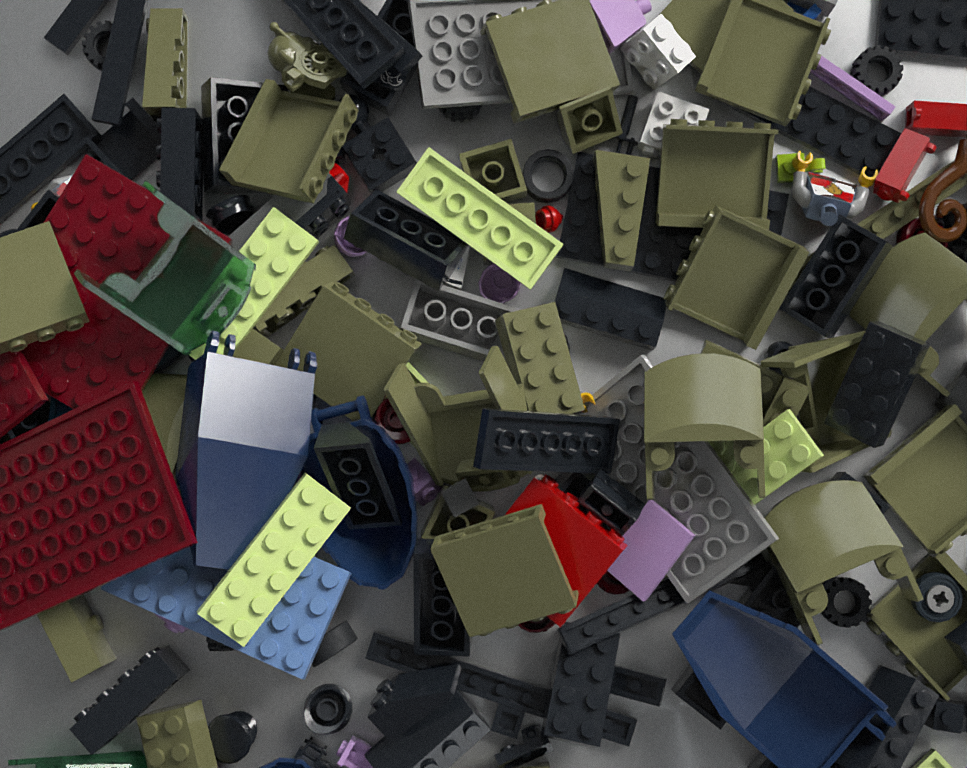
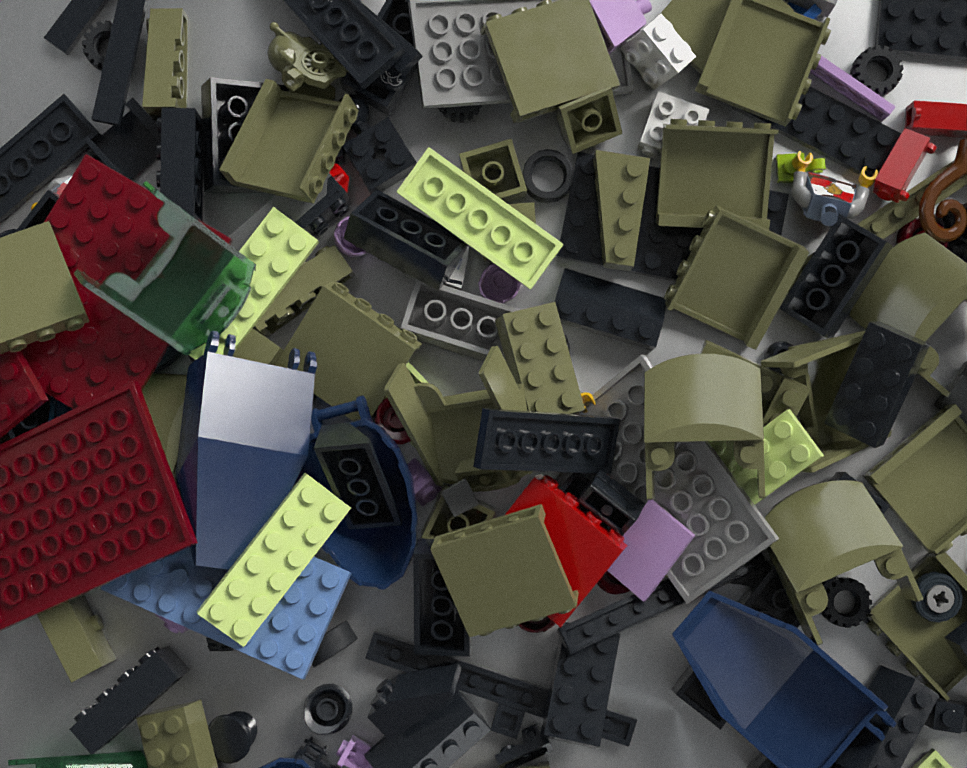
(230, 213): black piece -> none
(548, 218): red plate -> none
(626, 124): black piece -> none
(638, 685): black hinge -> none

